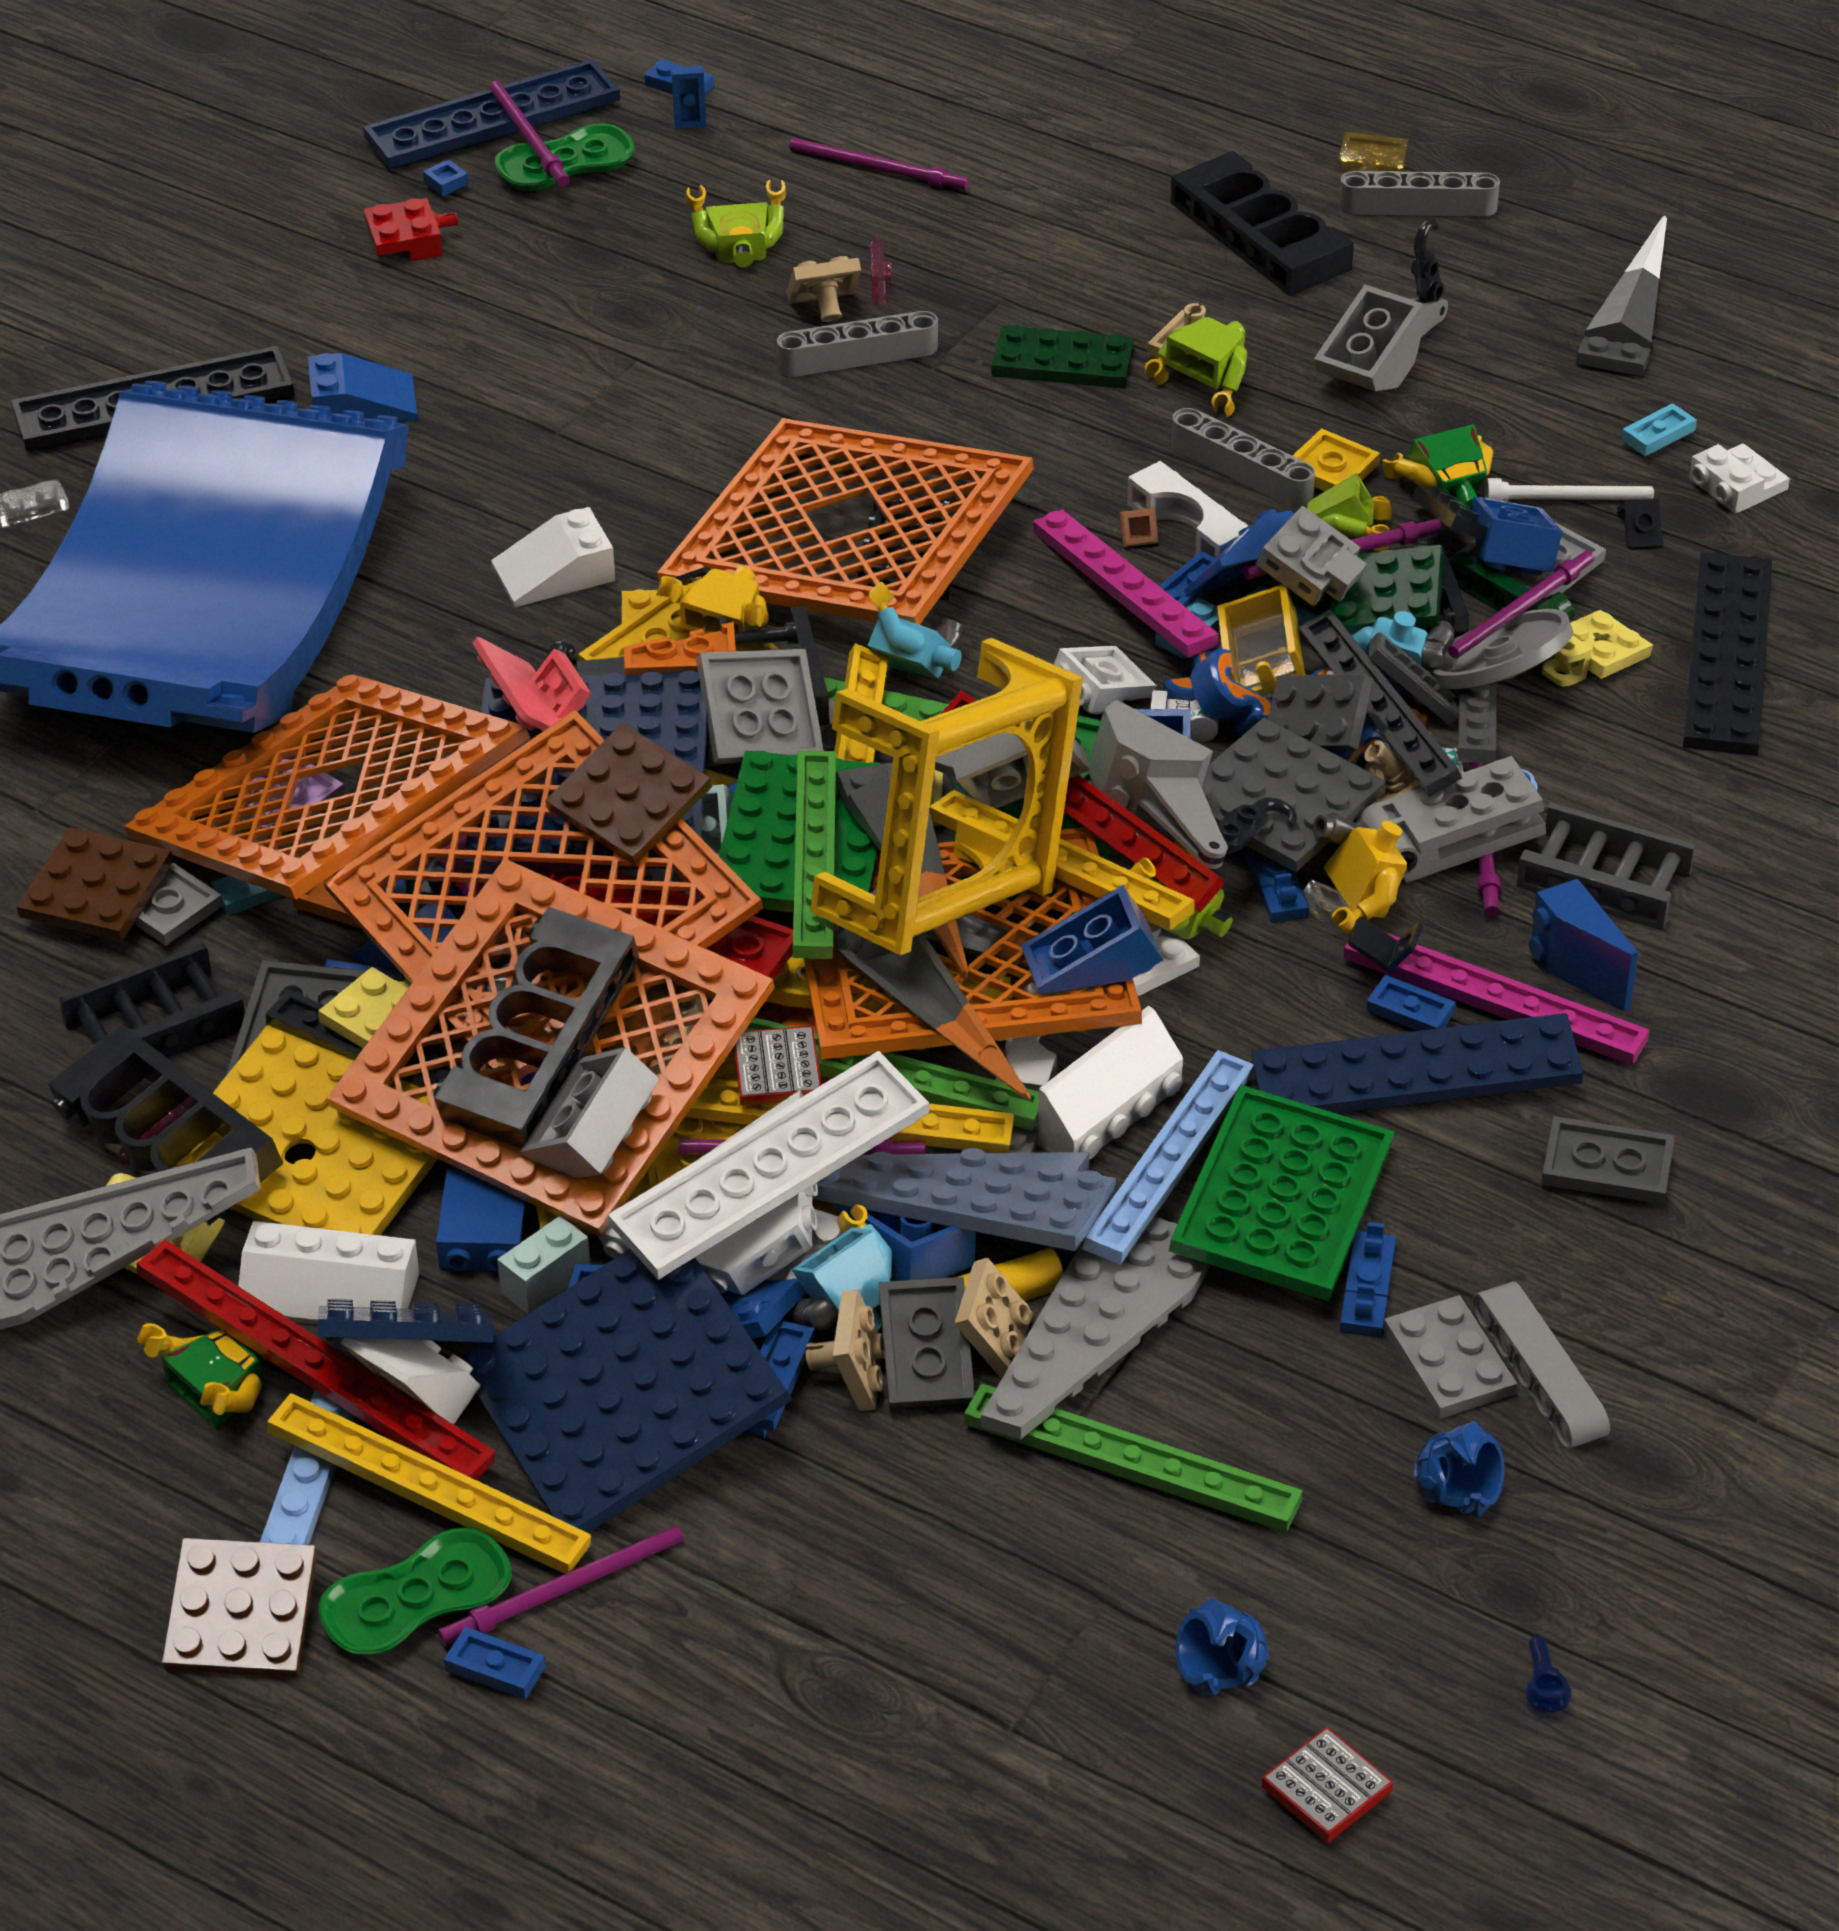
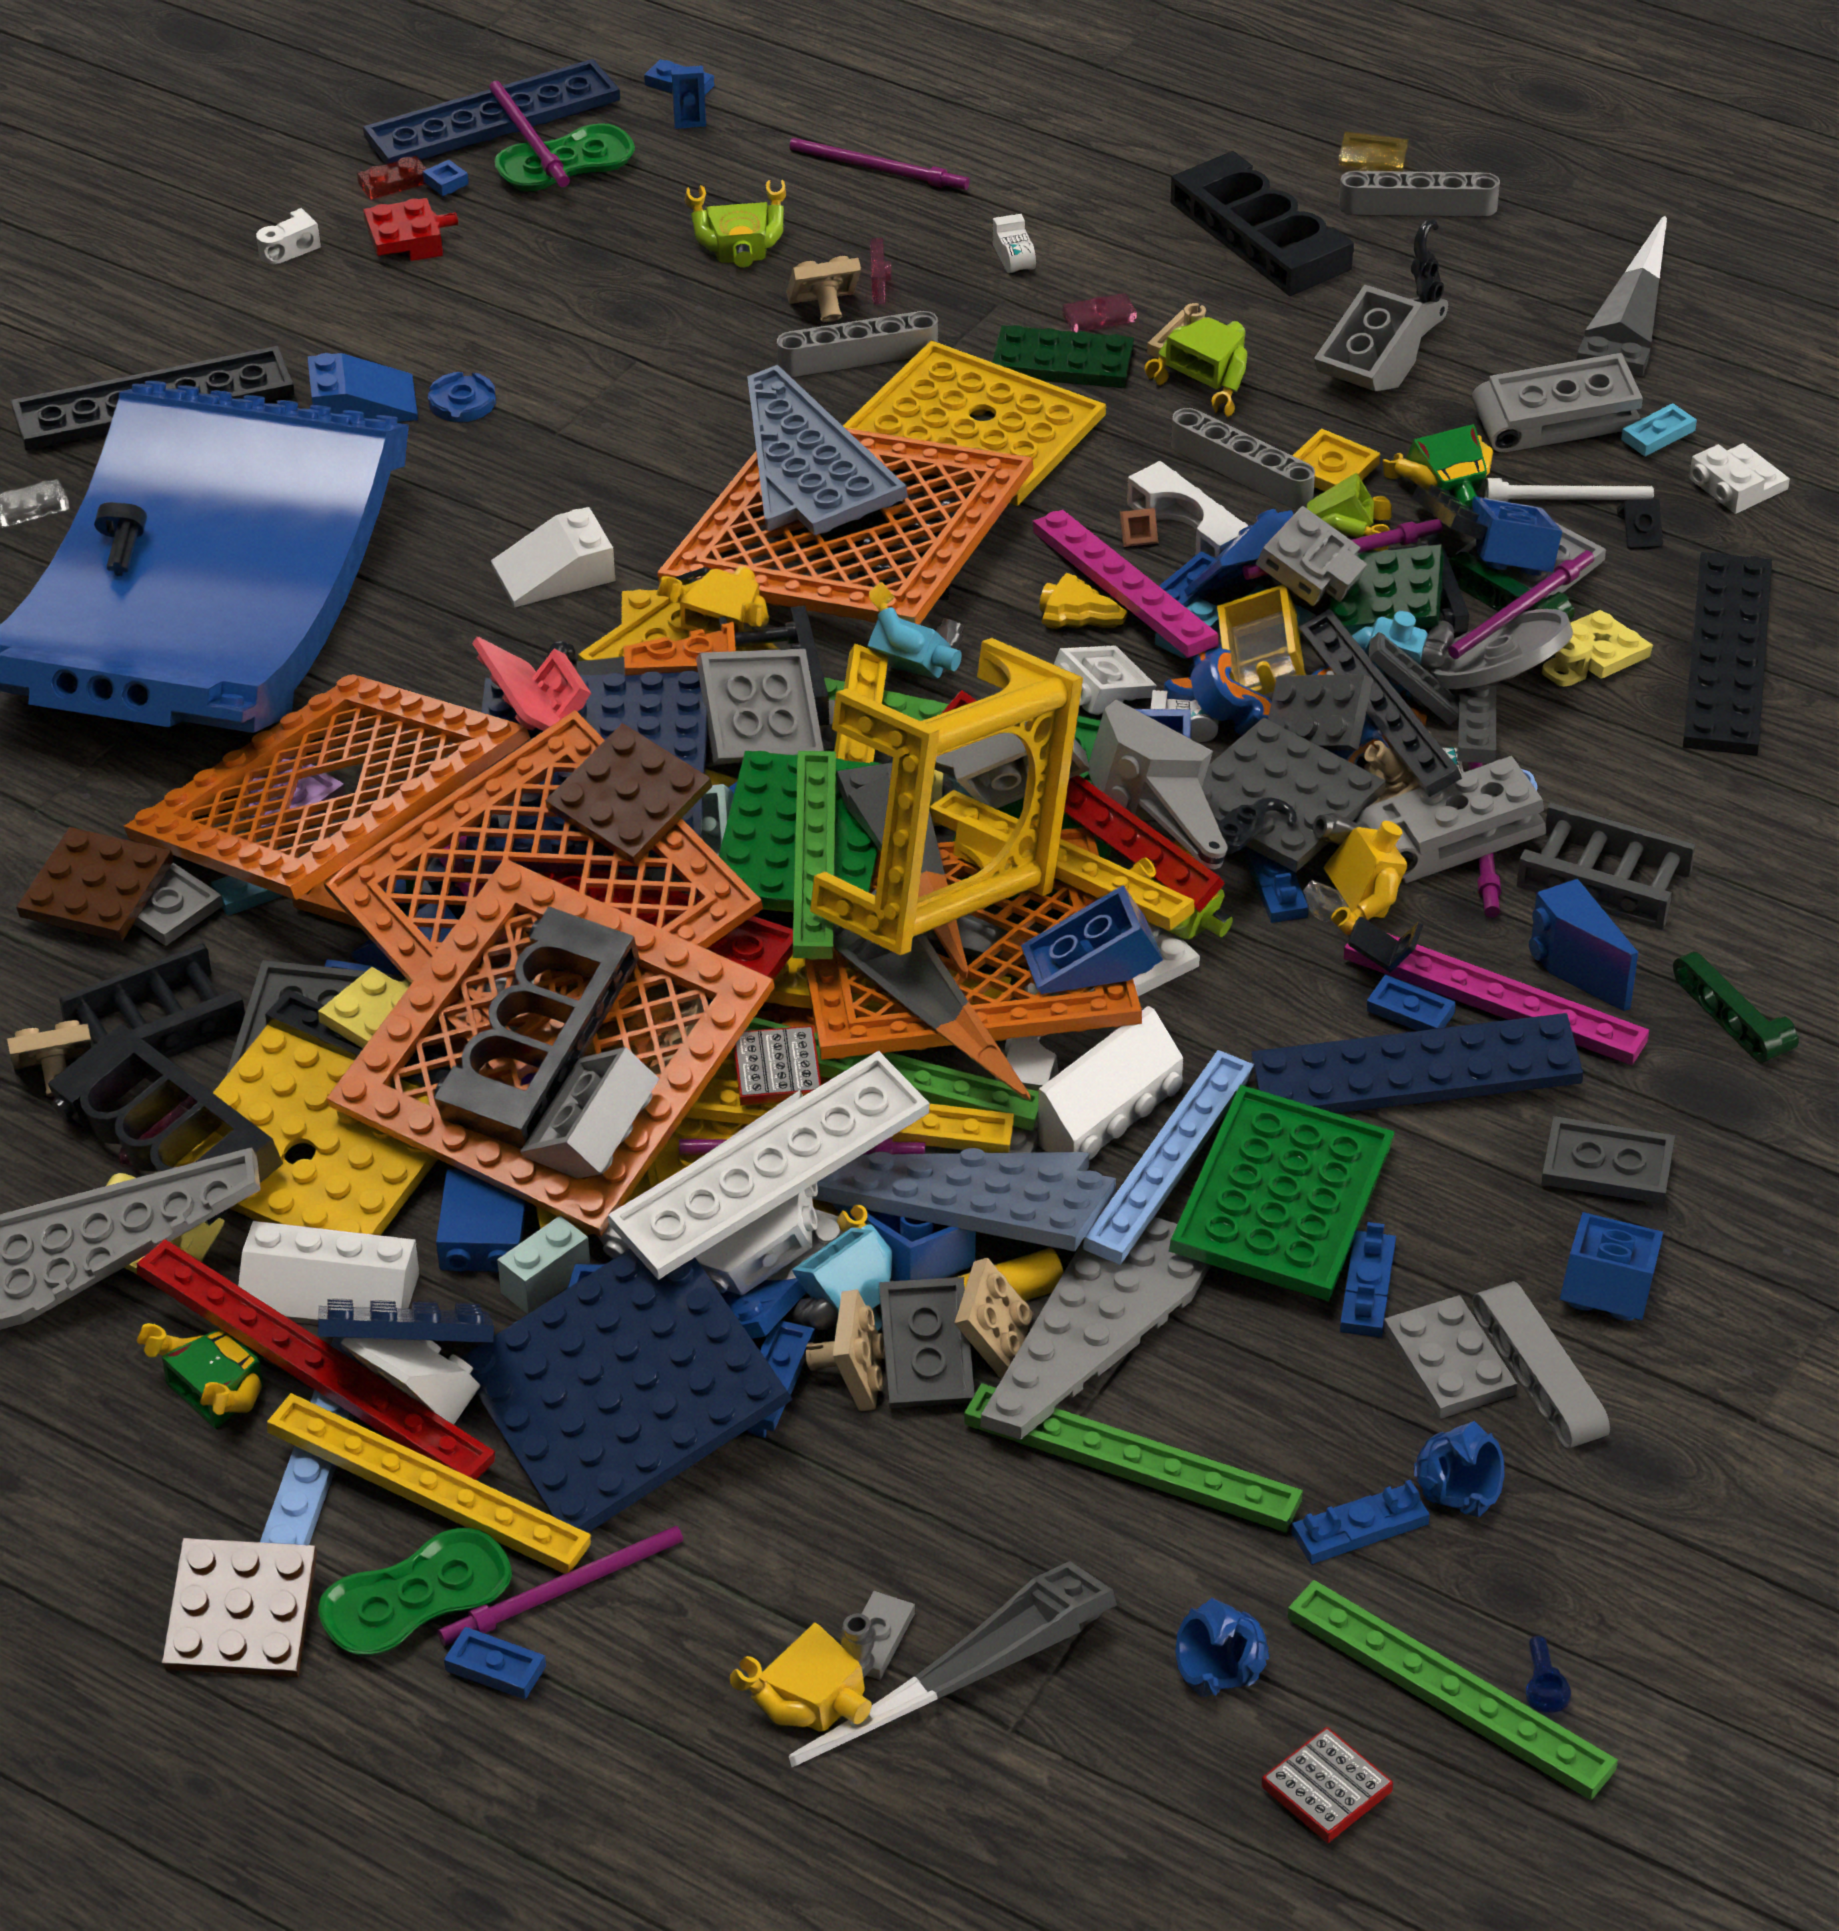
(49, 1048): none -> tan plate
(125, 524): none -> black piece
(288, 238): none -> white leg
(392, 177): none -> clear red plate
(461, 397): none -> blue tile
(810, 462): none -> sand blue wing
(814, 1677): none -> yellow torso
(890, 1620): none -> light grey plate
(944, 386): none -> yellow plate
(1013, 243): none -> white leg
(1032, 1620): none -> dark grey plate
(1077, 605): none -> yellow rock
(1099, 312): none -> clear pink plate
(1360, 1523): none -> blue plate
(1453, 1690): none -> bright green plate
(1558, 403): none -> light grey hinge
(1611, 1267): none -> blue slope
(1732, 1011): none -> dark green beam

